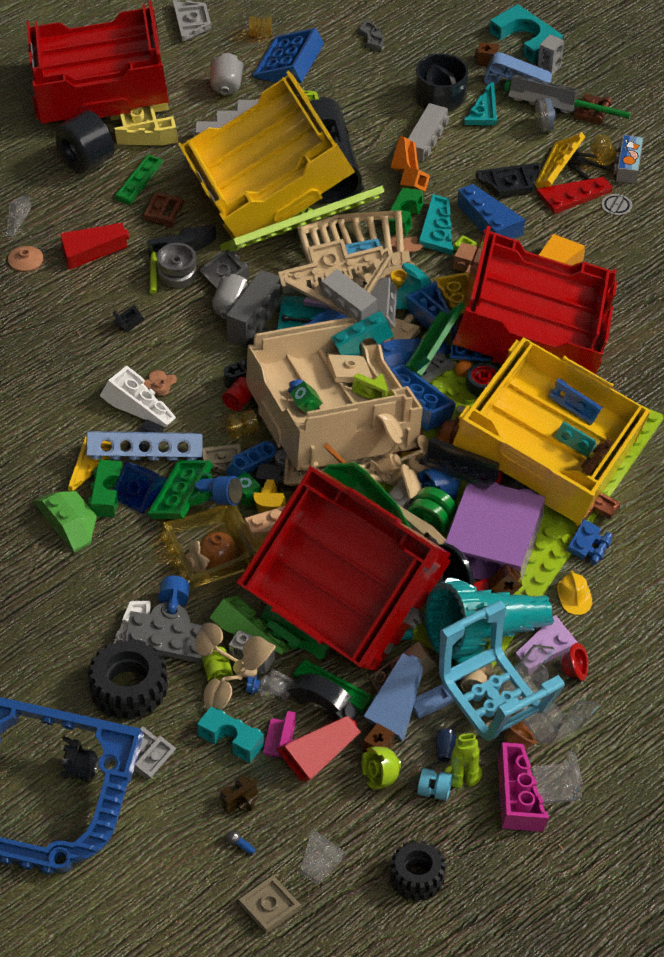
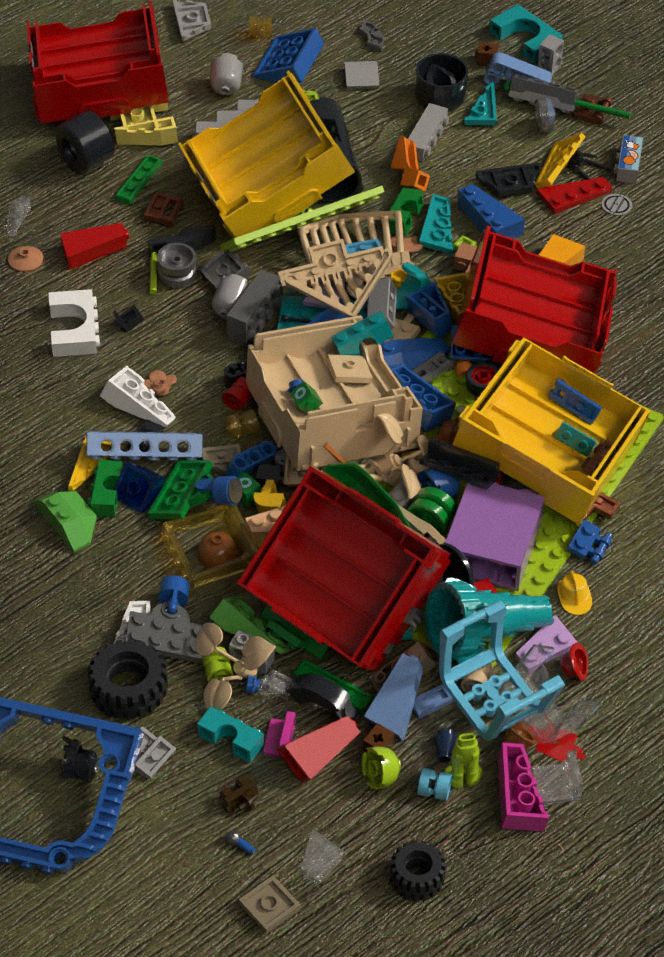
(78, 340): none -> white arch
(196, 560): tan plate -> none
(348, 295): light grey brick -> none
(361, 75): none -> light grey slope
(370, 388): lime slope -> none
(433, 339): green fence -> none
(506, 580): reddish brown brick -> none
(559, 750): none -> red piece
(602, 147): clear yellow wheel -> none

